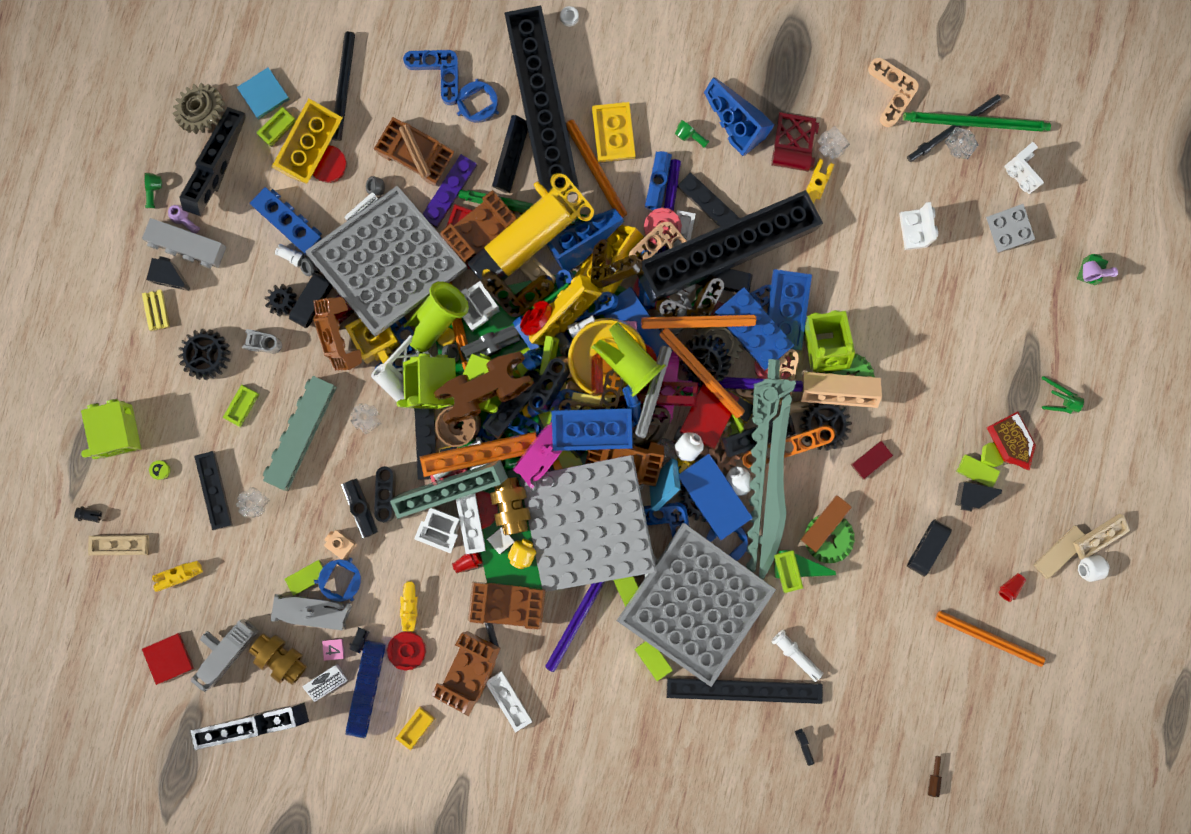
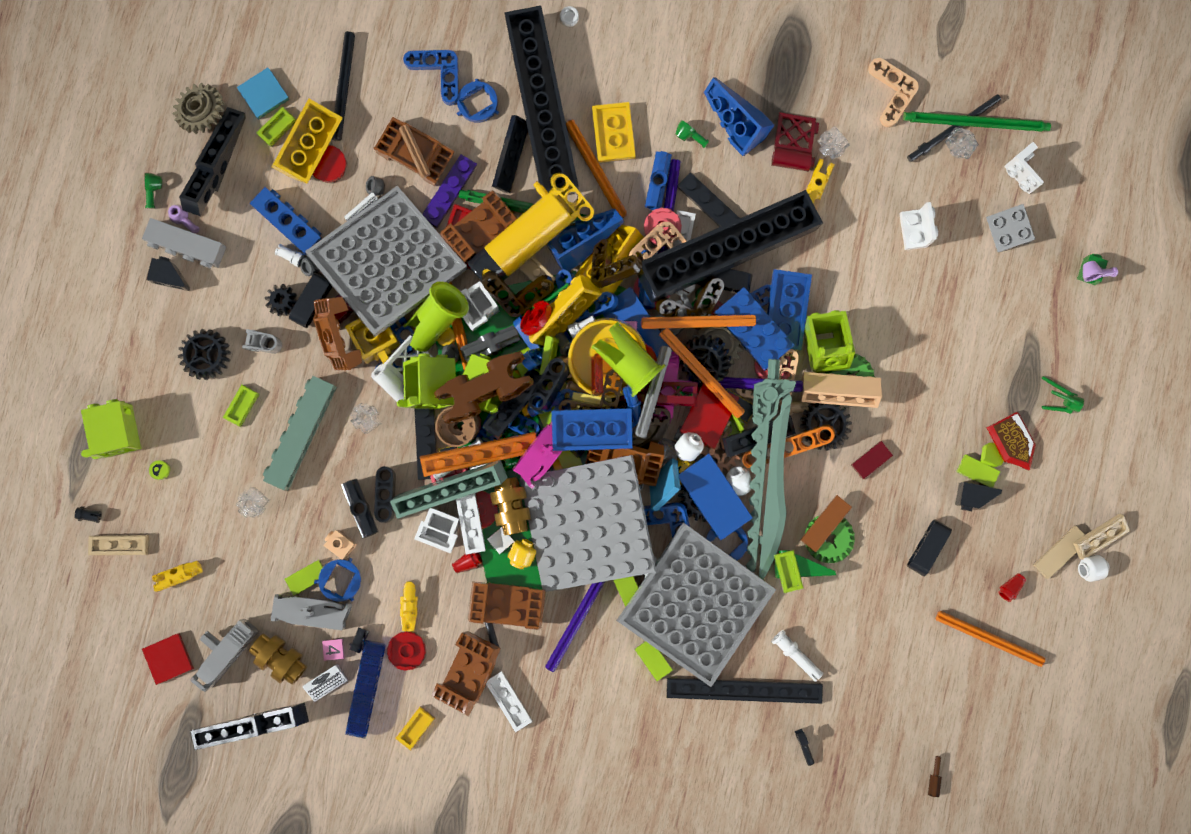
(152, 294): light yellow tile -> none
(213, 490): black plate -> none

